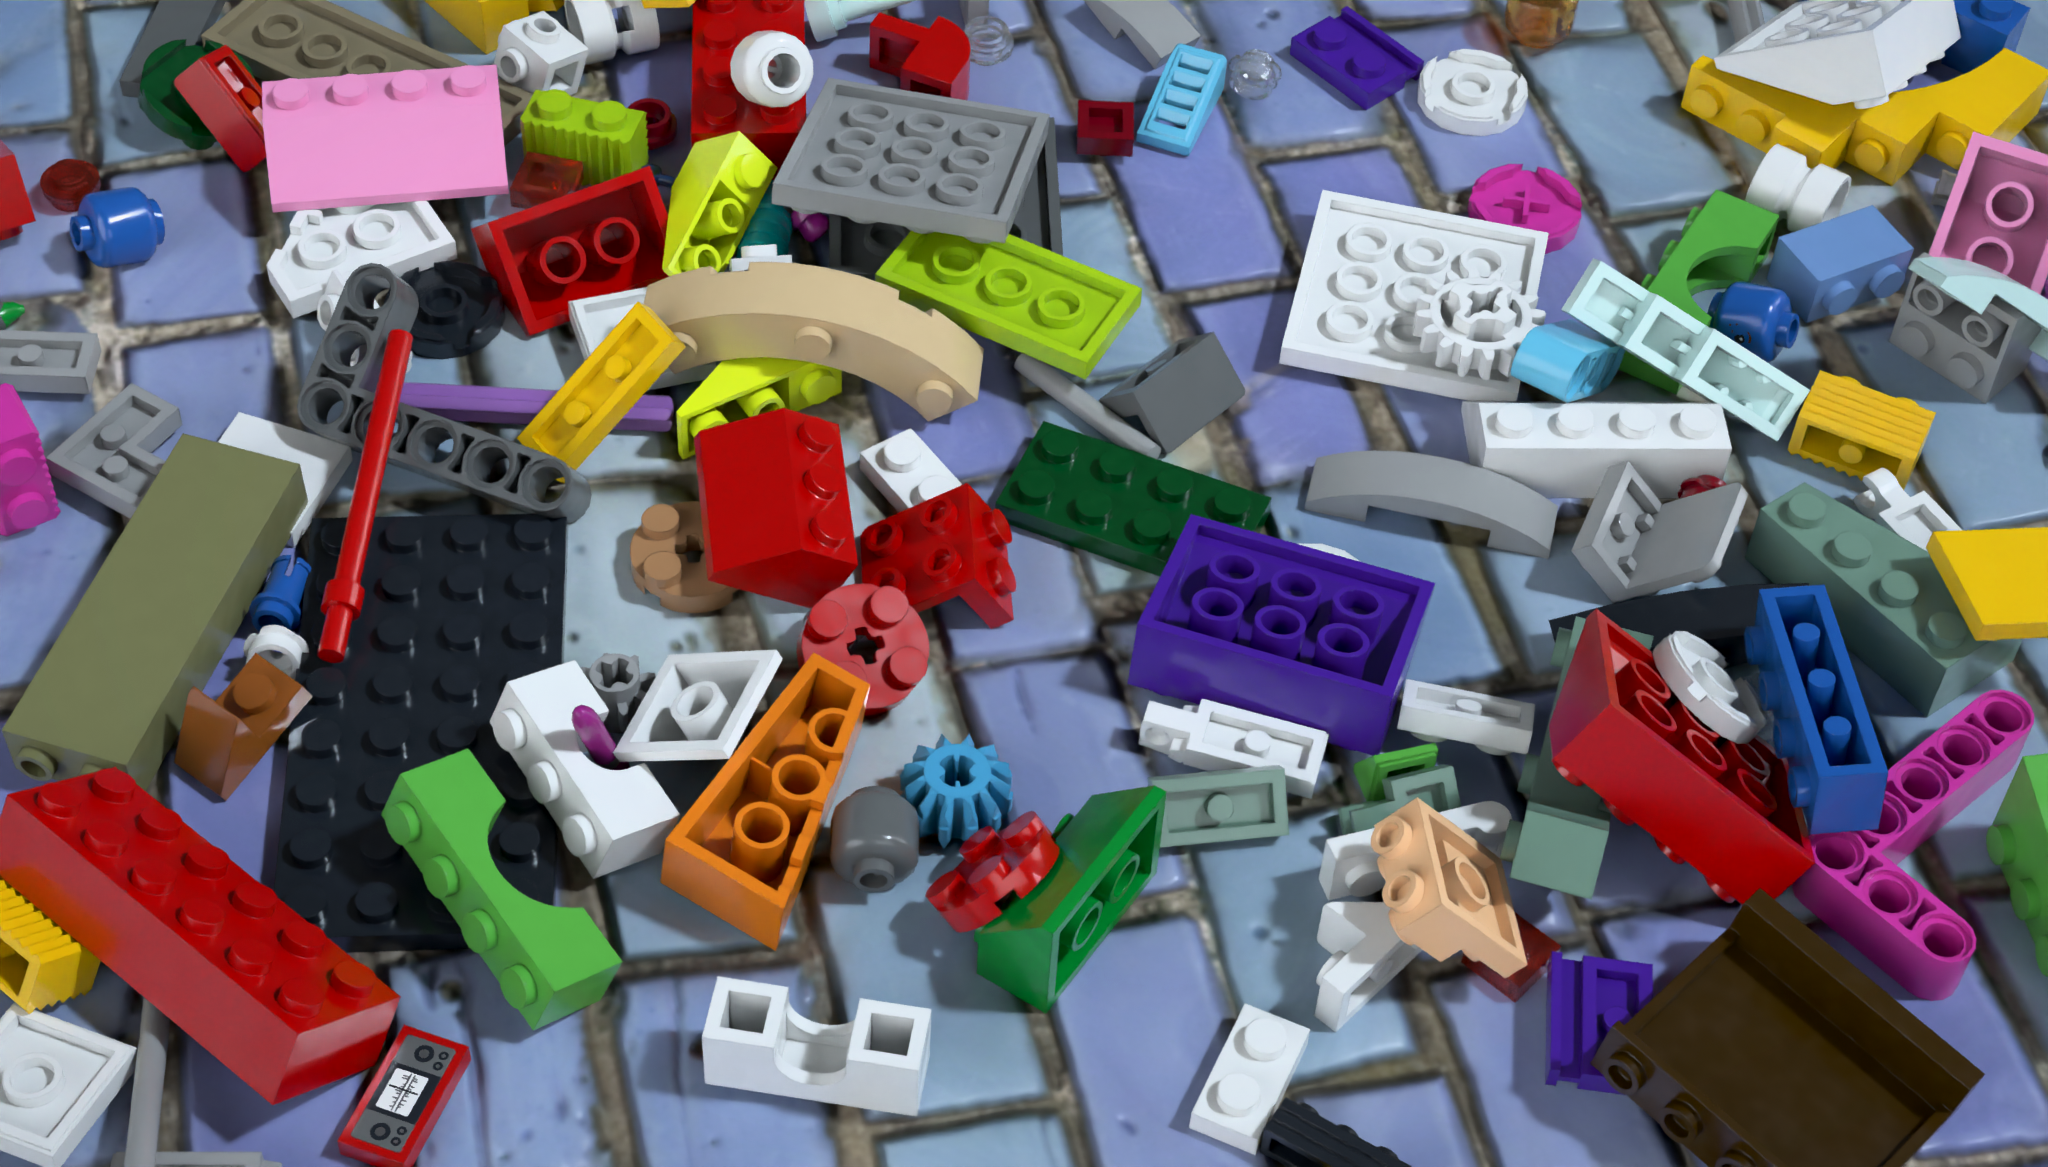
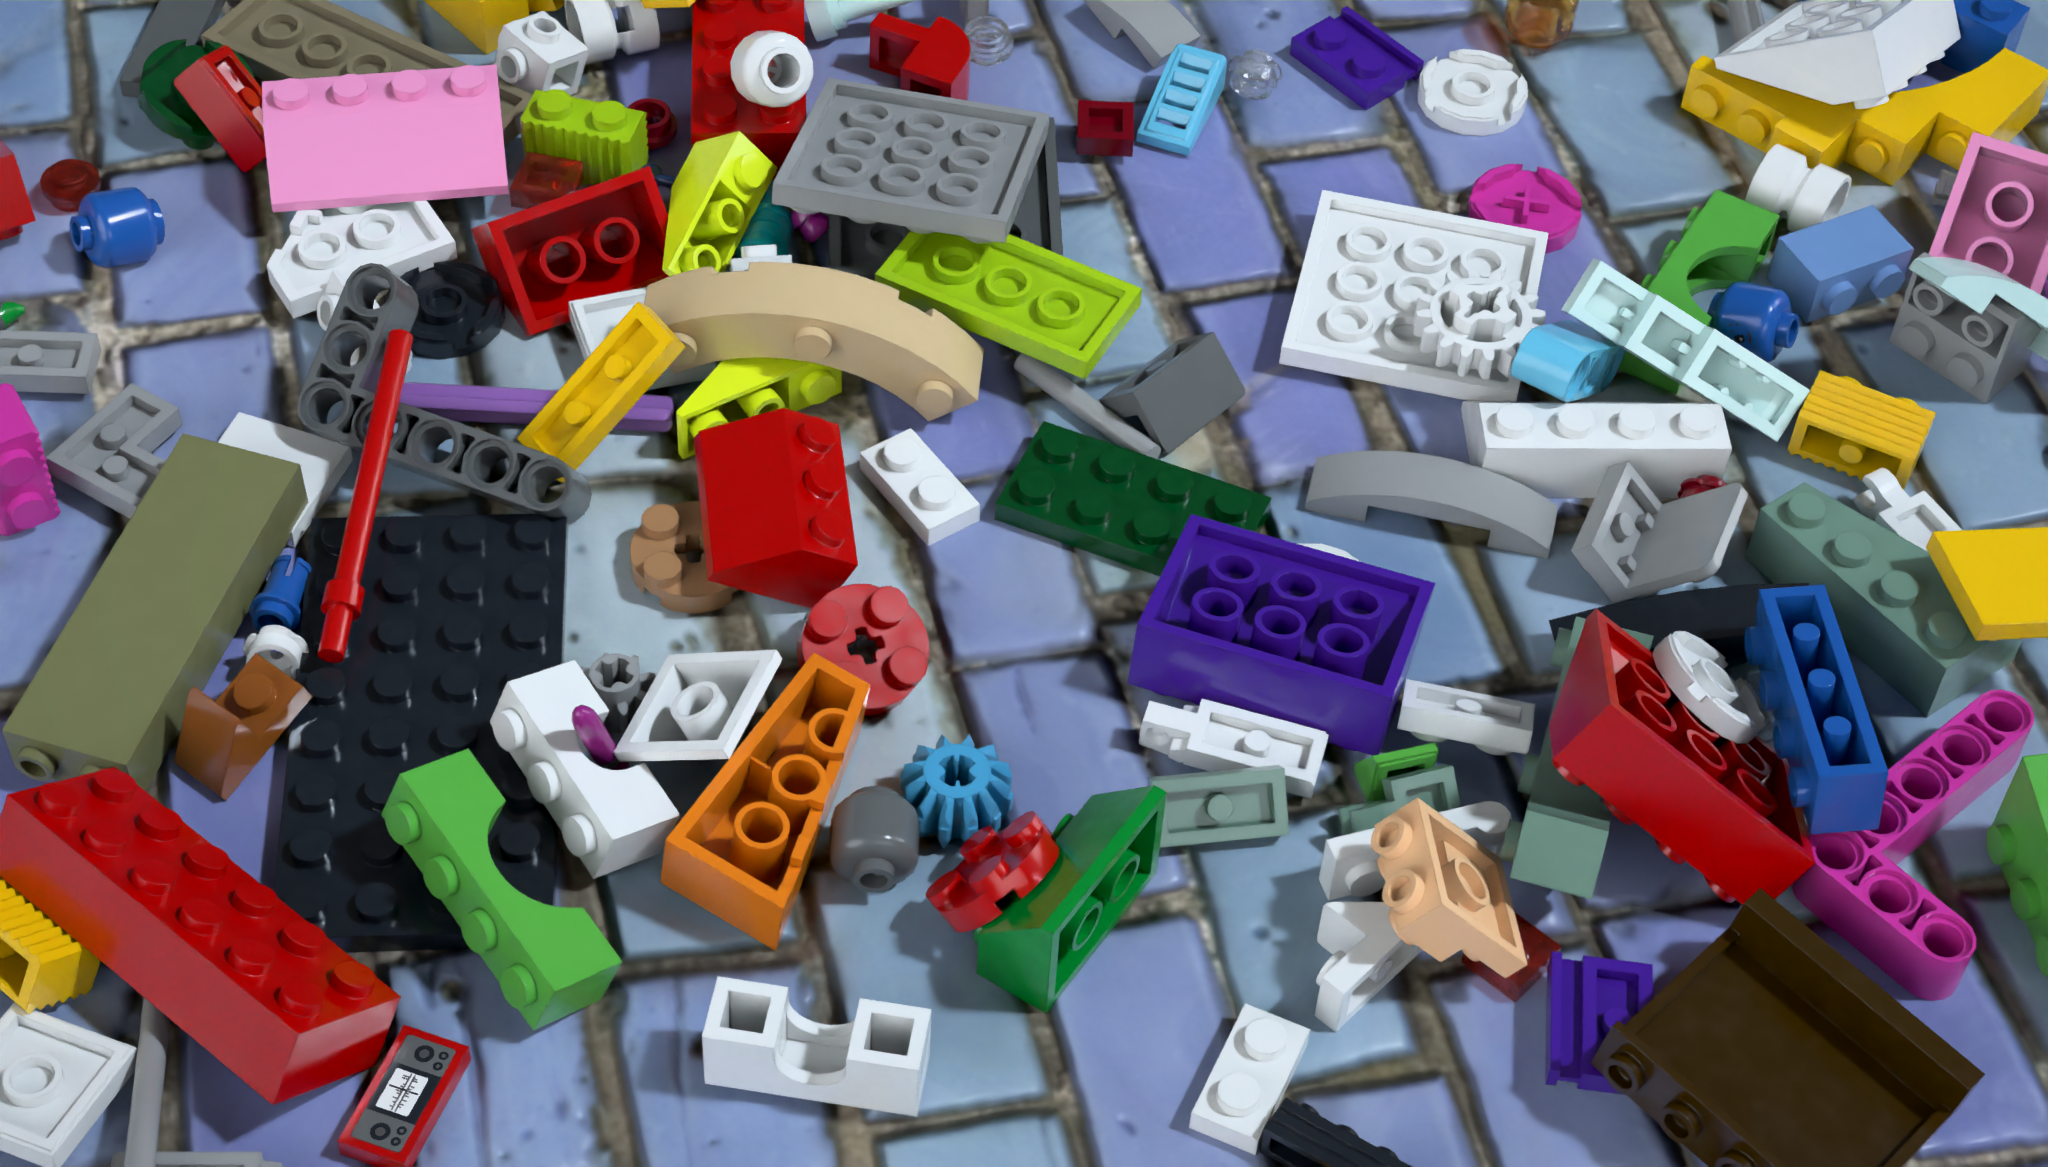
(943, 552): red bracket -> none

